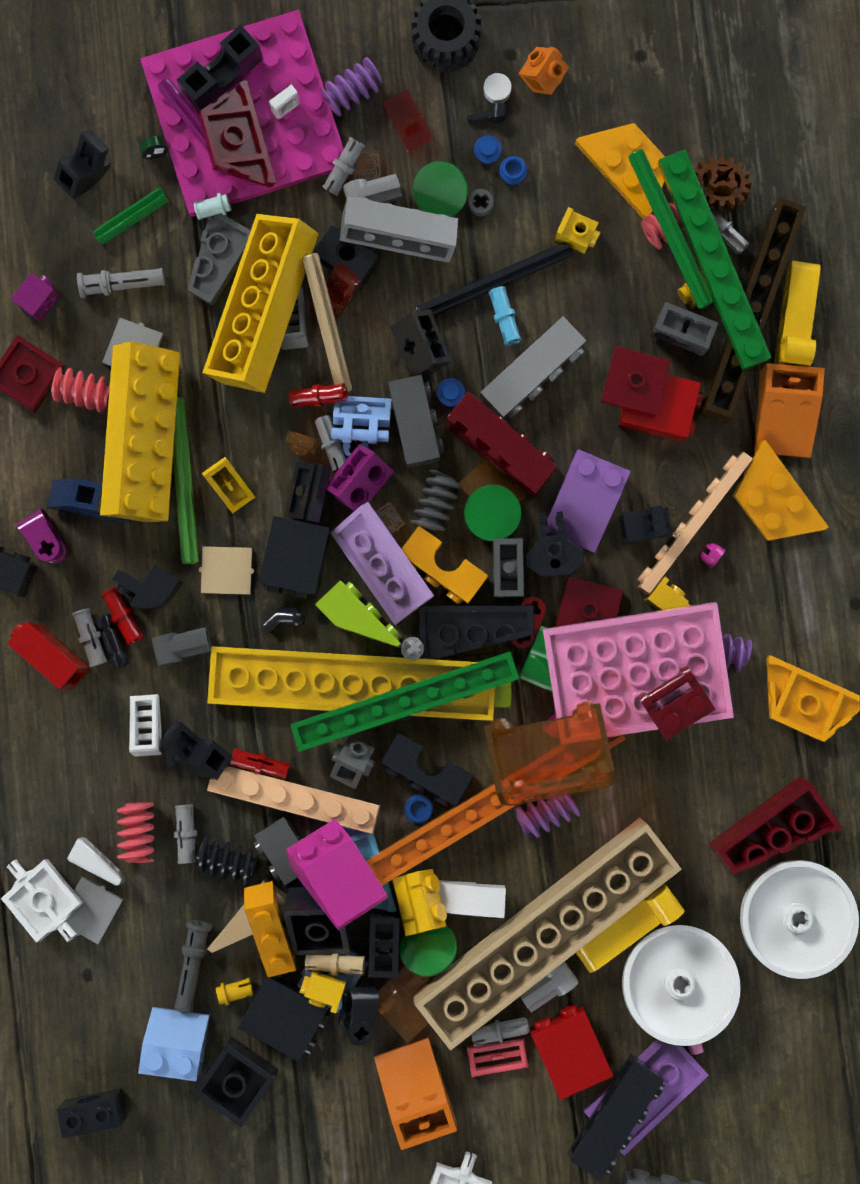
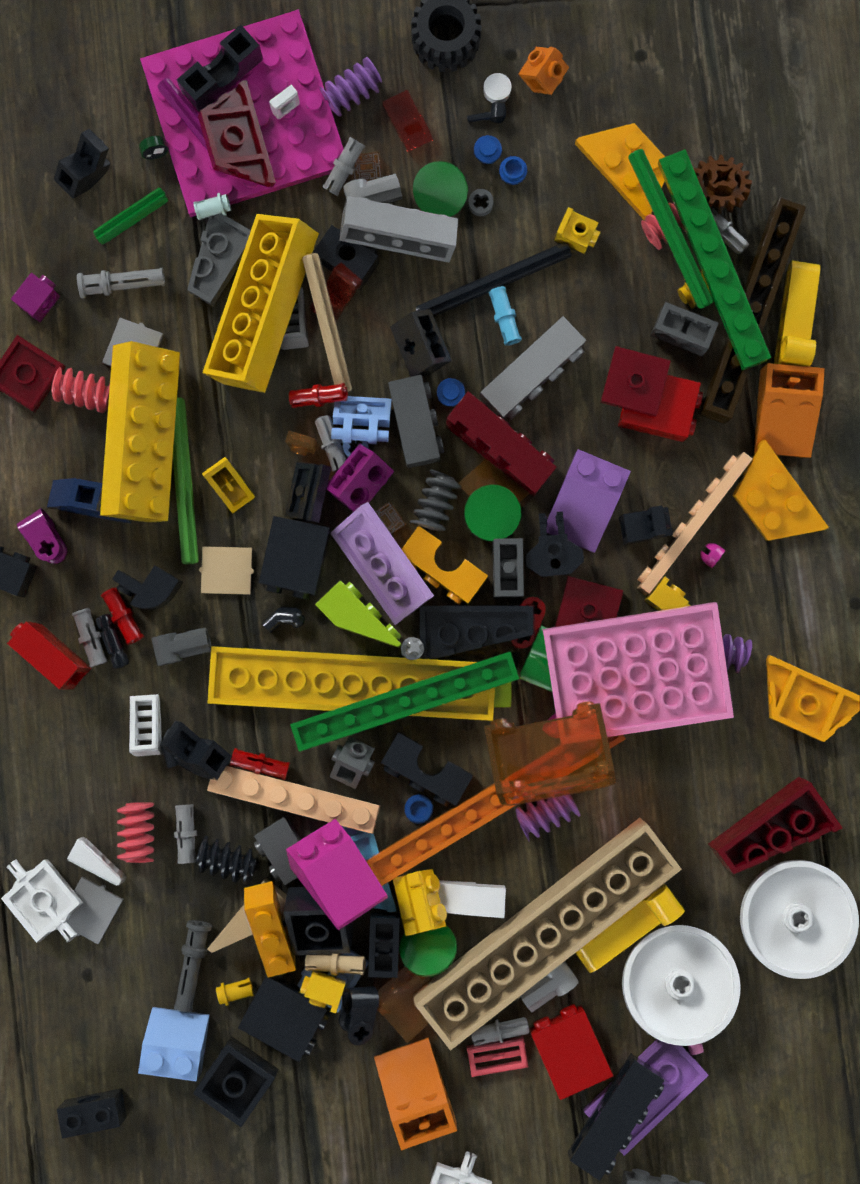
(680, 711): dark red plate -> none

